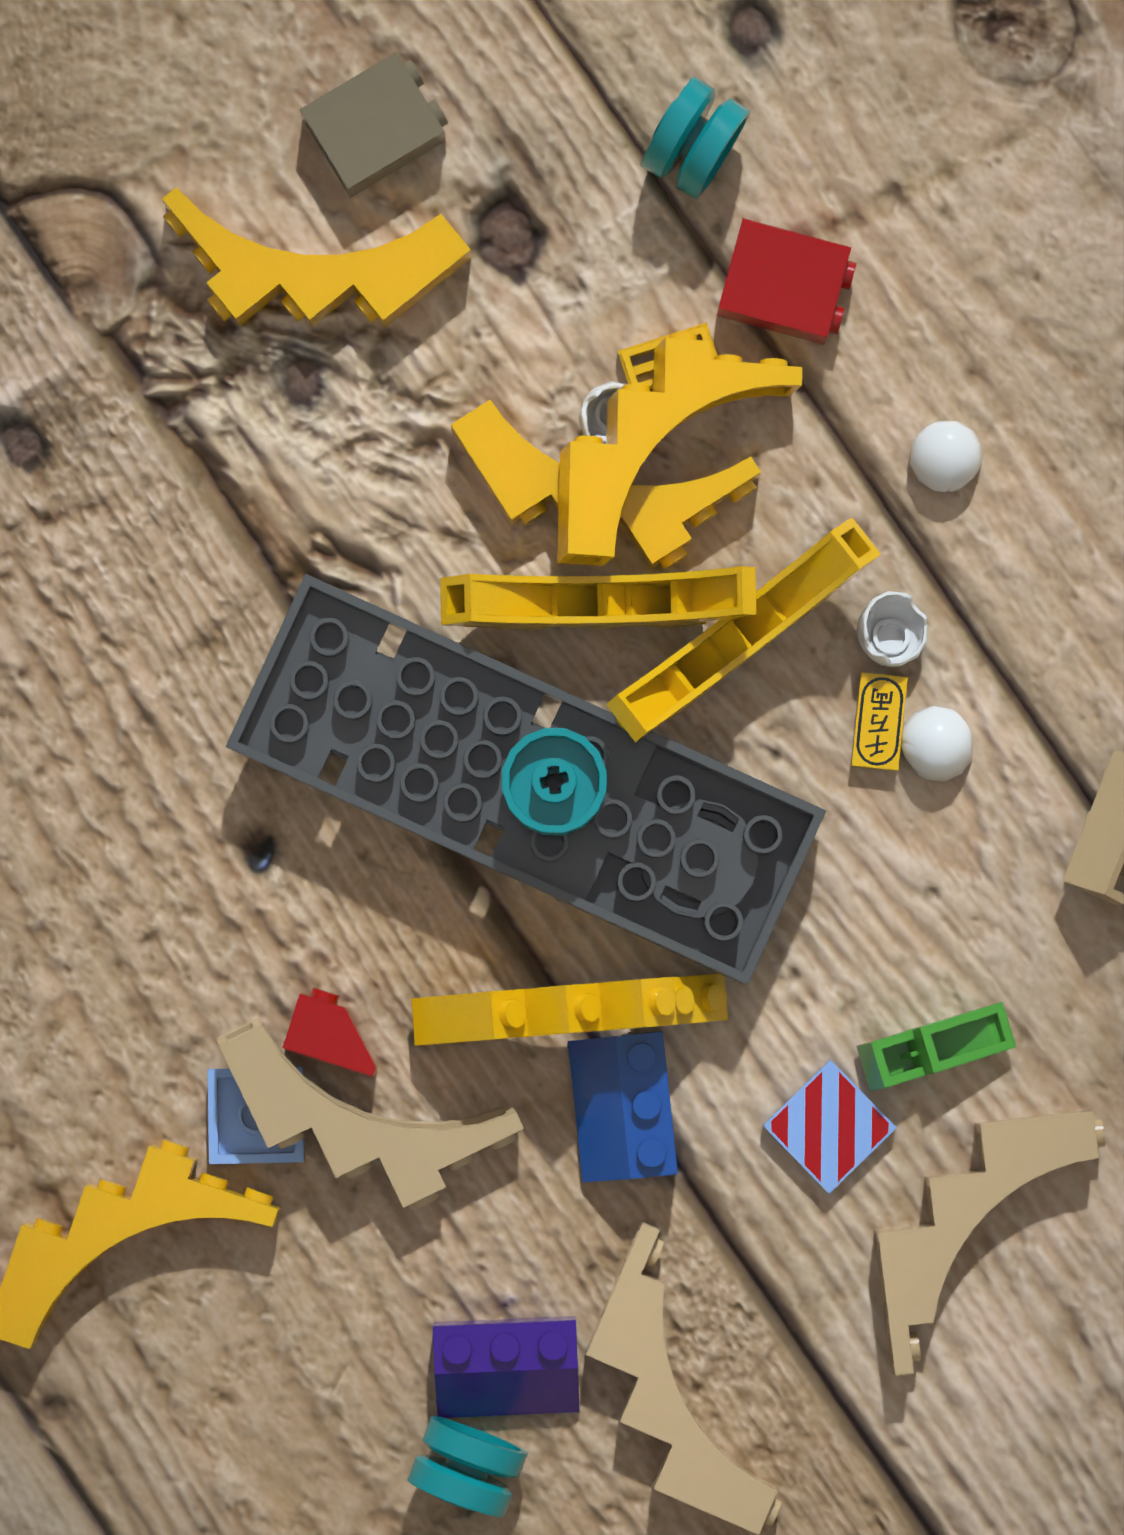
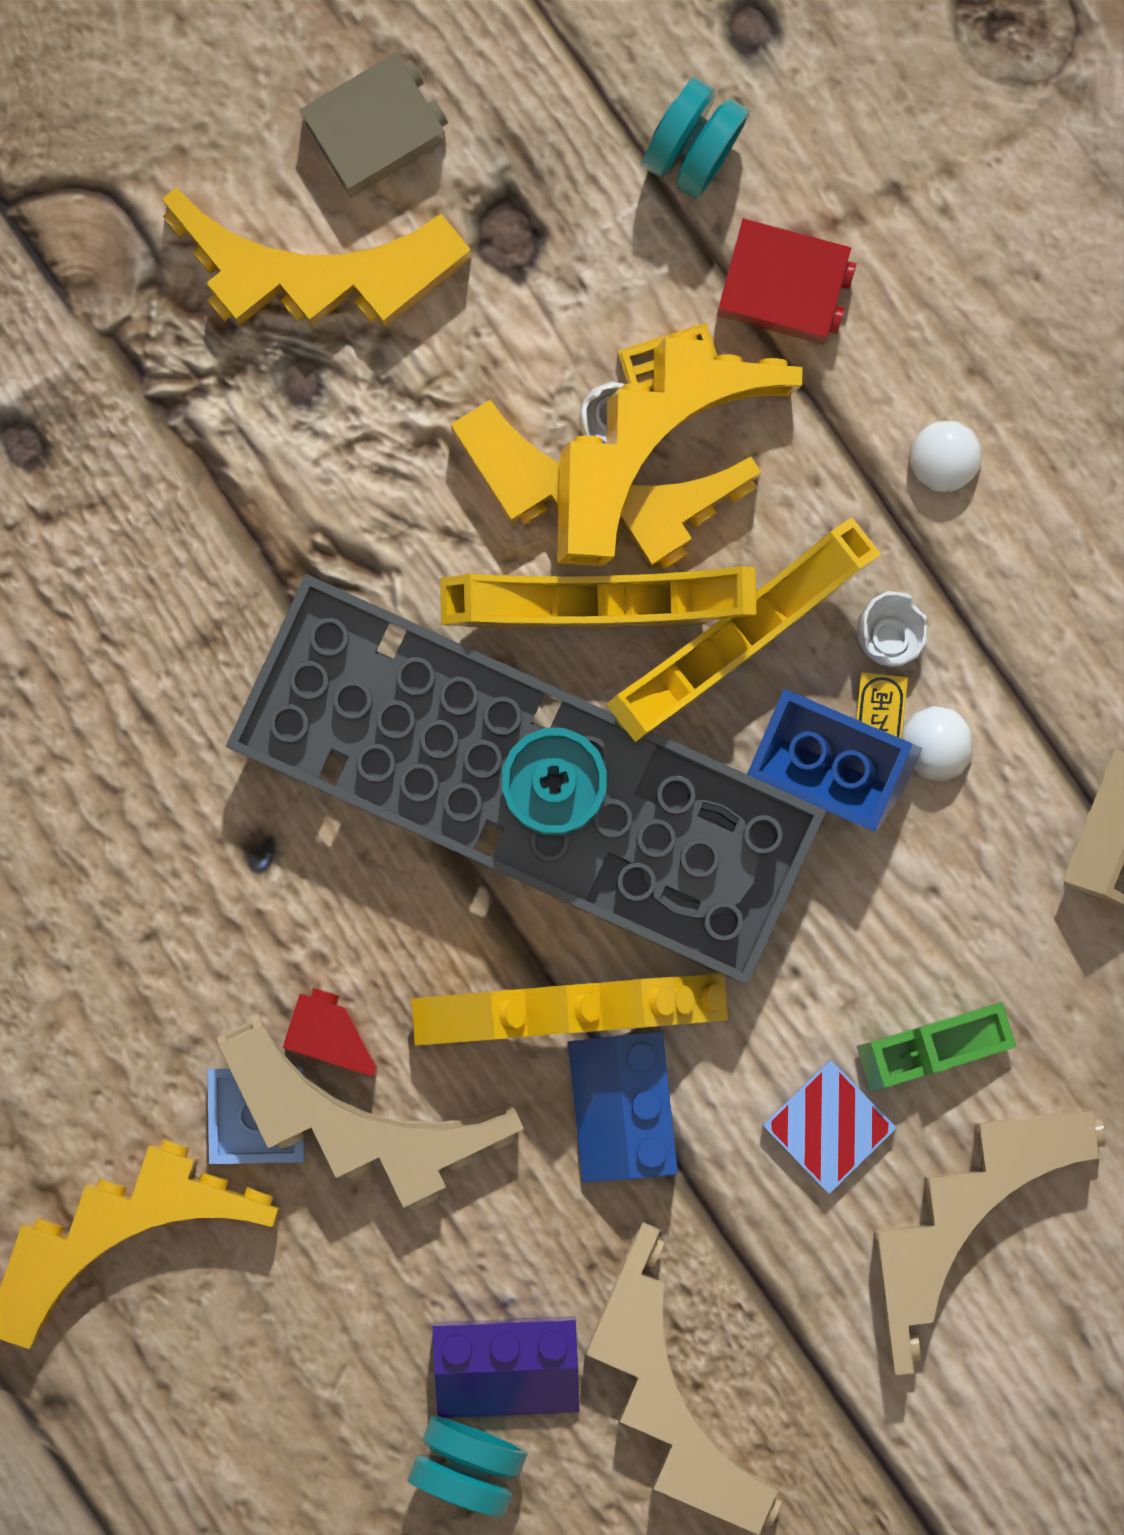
(833, 760): none -> blue slope

